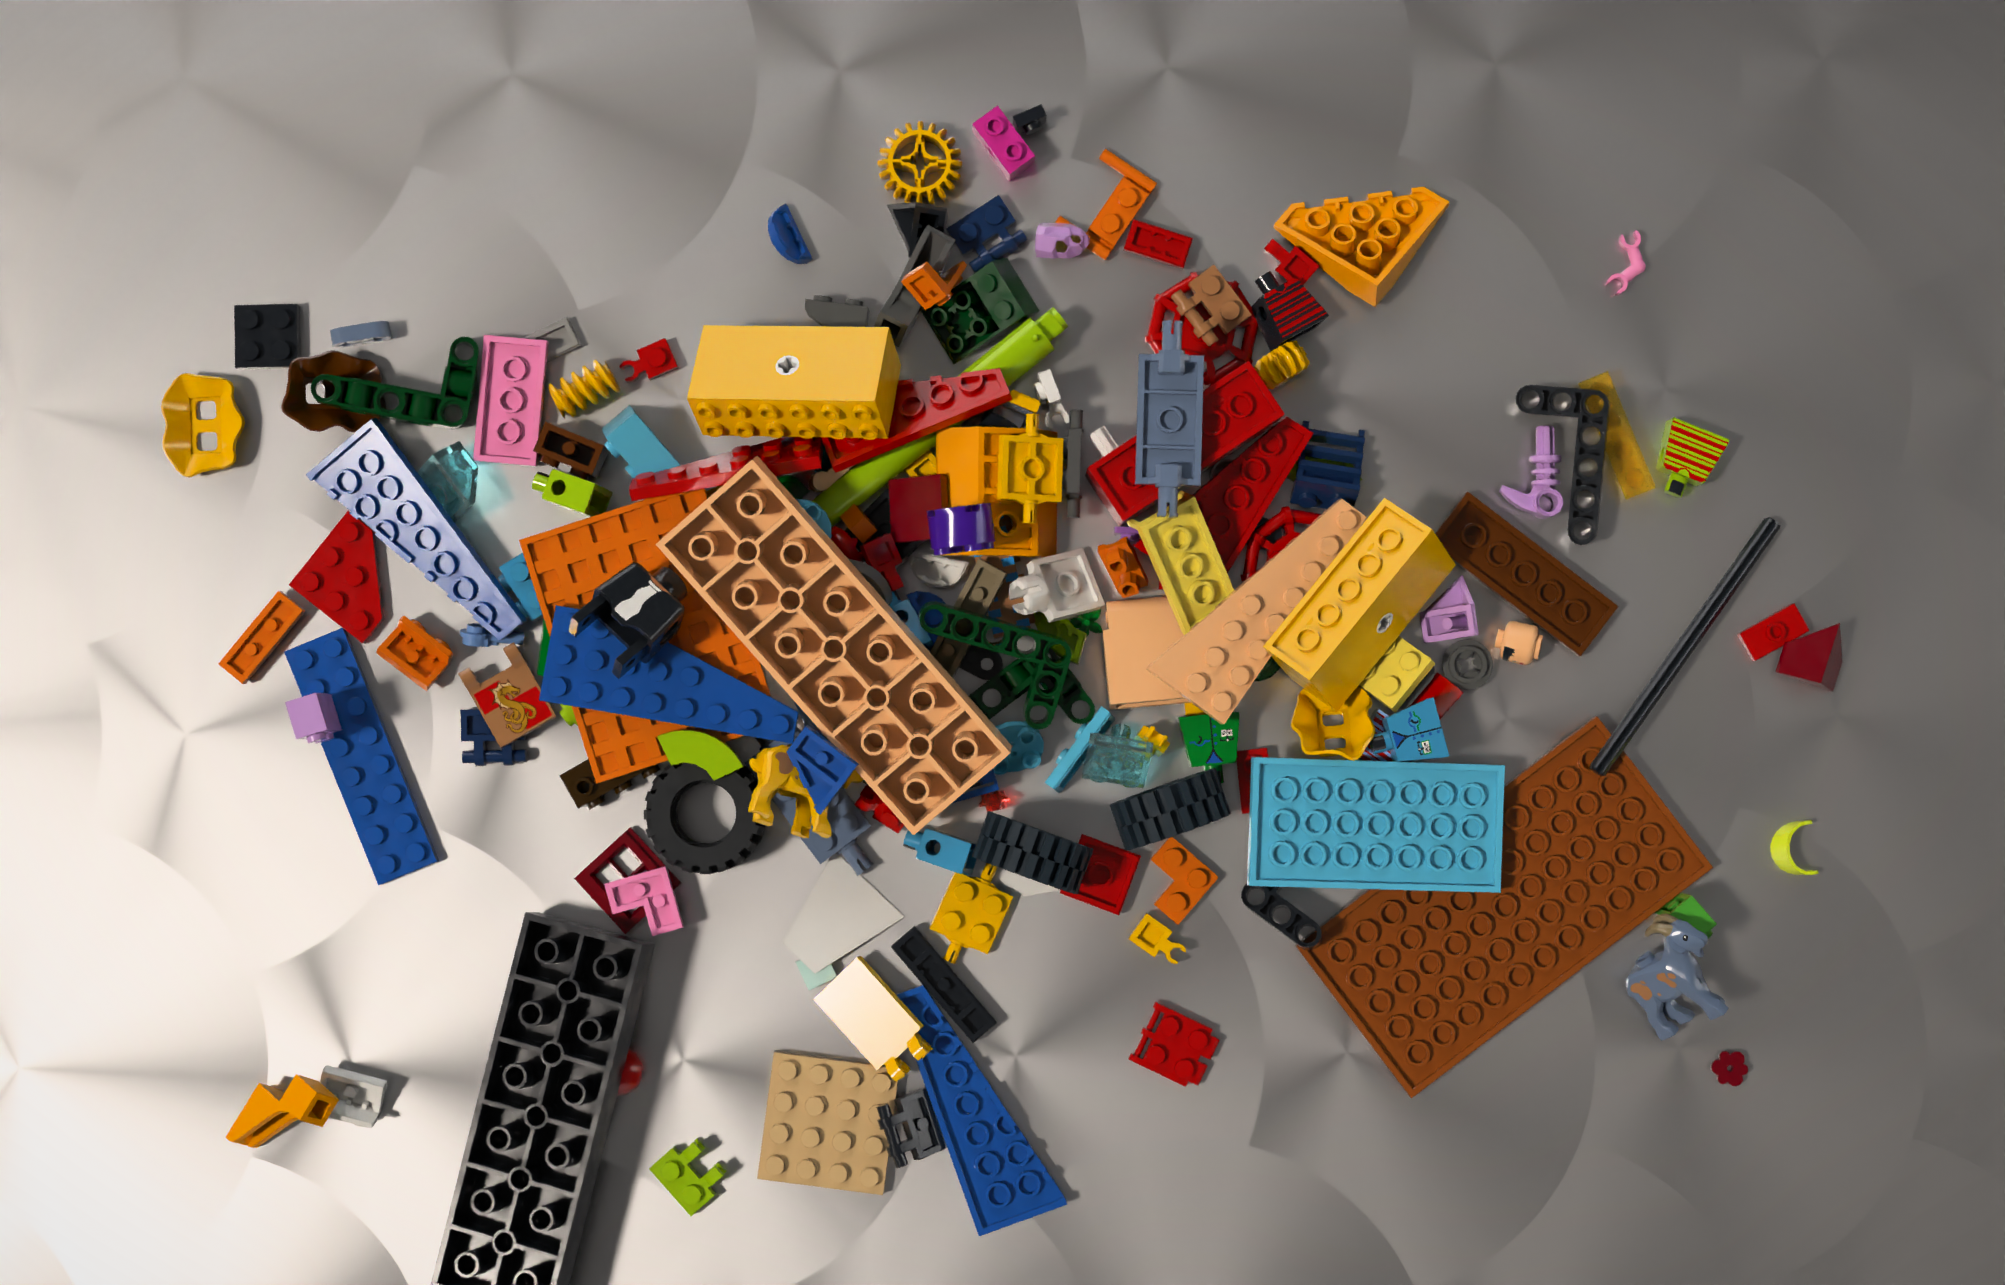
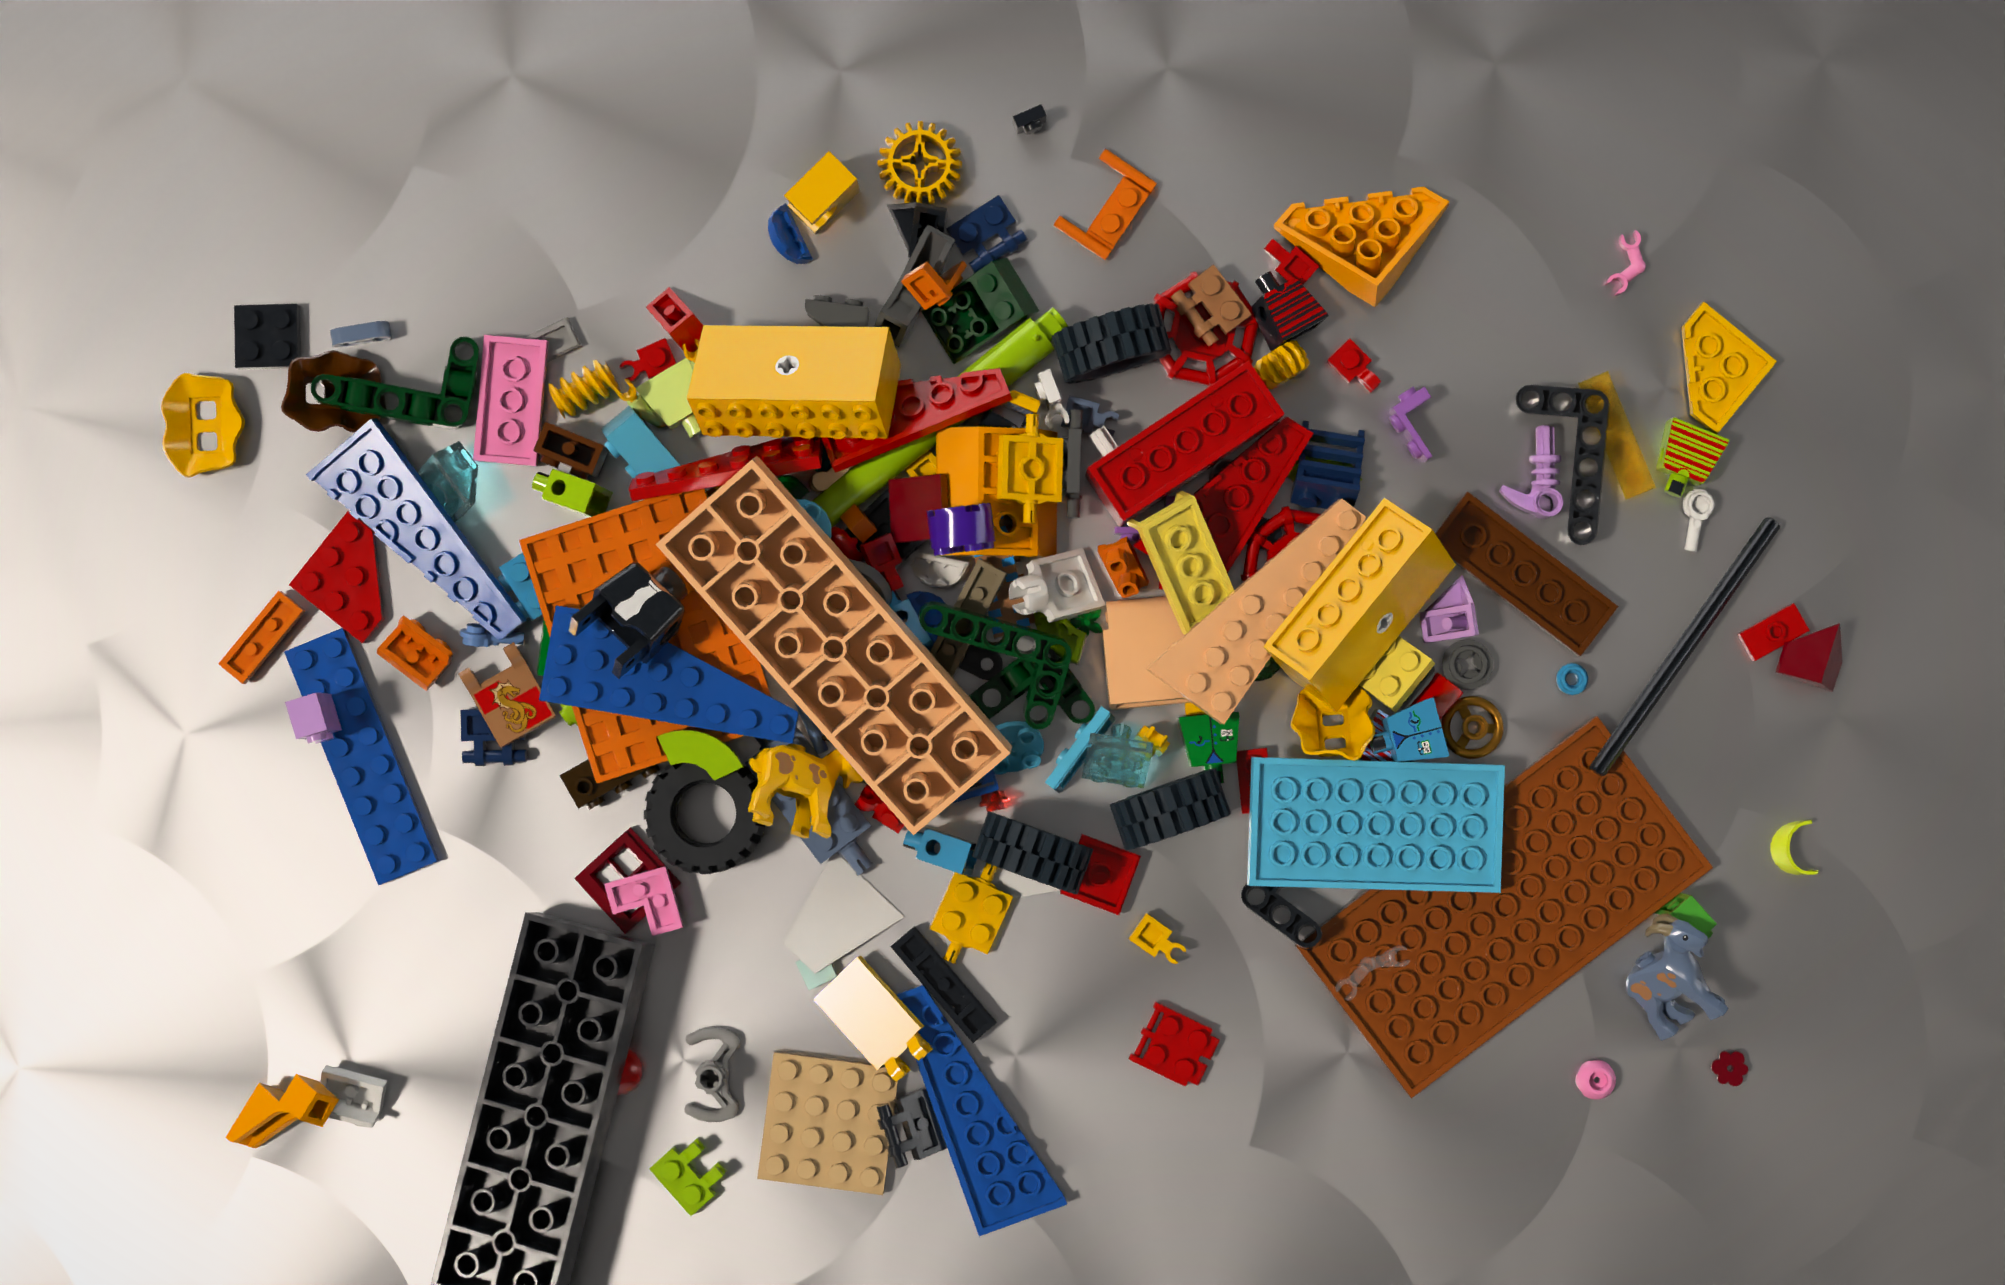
(664, 397): none -> yellowish green torso
(676, 319): none -> red slope
(714, 1075): none -> light grey piece
(820, 766): blue wing -> none
(822, 192): none -> yellow piece
(1003, 143): dark pink brick -> none
(1060, 240): lavender rock -> none
(1091, 417): none -> sand blue plate
(1111, 343): none -> black wheel
(1158, 244): red plate -> none
(1169, 419): sand blue plate -> none
(1189, 878): orange plate -> none
(1351, 363): none -> red plate
(1368, 964): none -> clear piece
(1410, 400): none -> medium lavender bracket
(1483, 727): none -> pearl gold piece
(1519, 642): light nougat head -> none
(1579, 672): none -> dark azure plate
(1586, 1076): none -> bright pink plate
(1697, 506): none -> white plate
(1719, 367): none -> yellow plate

